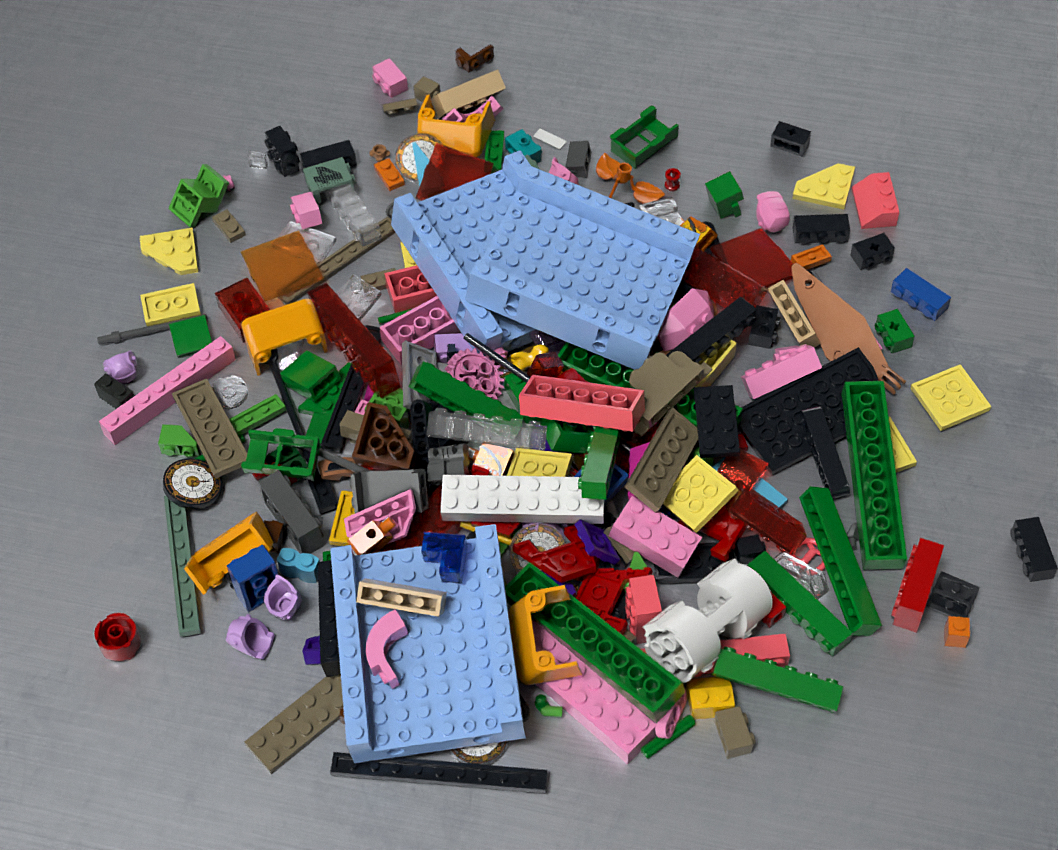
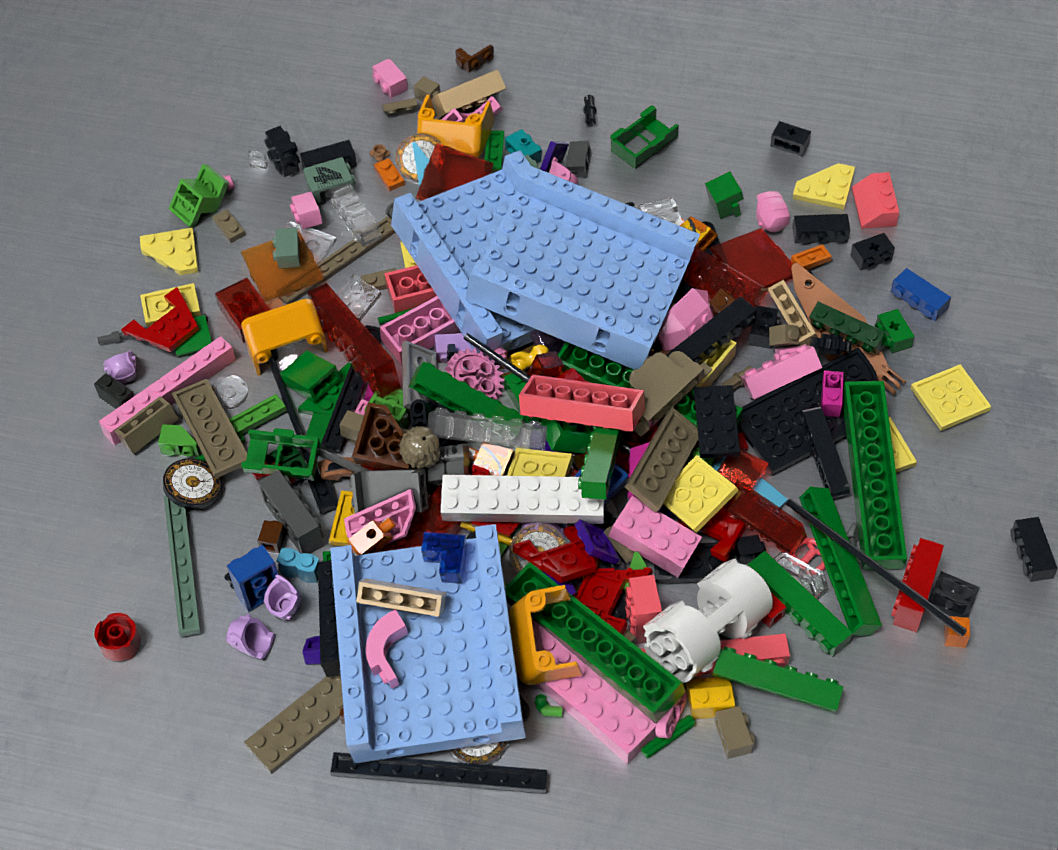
(146, 424): none -> dark tan brick
(170, 329): none -> red wing
(210, 562): light orange windscreen -> none
(287, 248): none -> sand green brick
(420, 452): none -> dark tan hair
(549, 138): white sticker -> none
(555, 149): none -> dark purple tile
(589, 110): none -> black pin
(610, 168): orange plant -> none
(672, 179): red bush -> none
(722, 299): none -> reddish brown brick
(736, 379): none -> dark tan axle
(784, 335): none -> dark tan brick
(831, 344): none -> black gear
(832, 393): none -> dark pink slope
(851, 329): none -> dark green brick
(877, 568): none -> black piece

